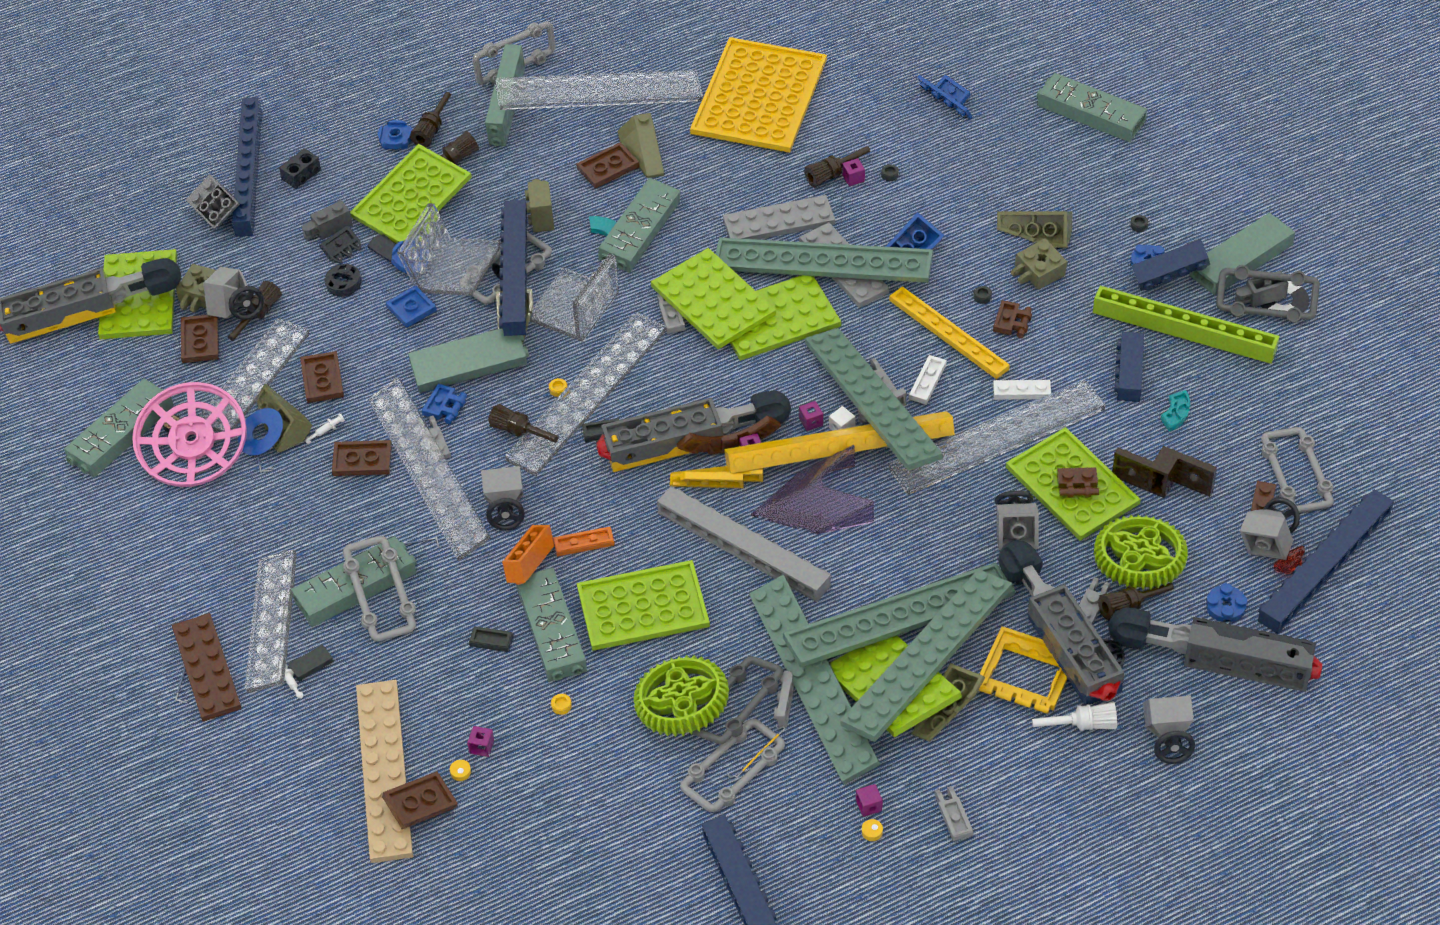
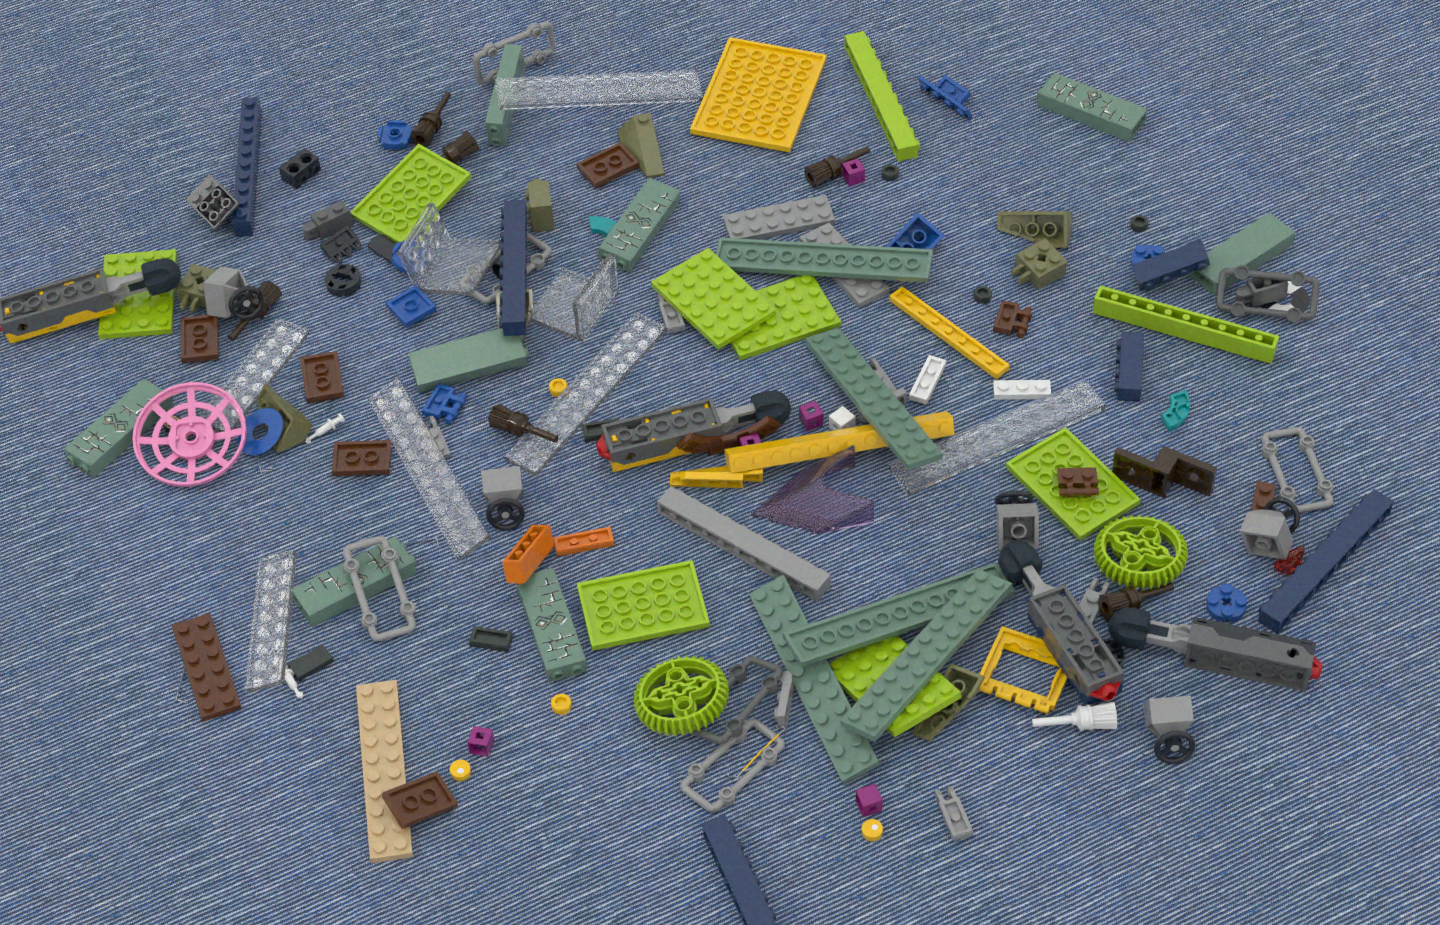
(881, 96): none -> lime brick

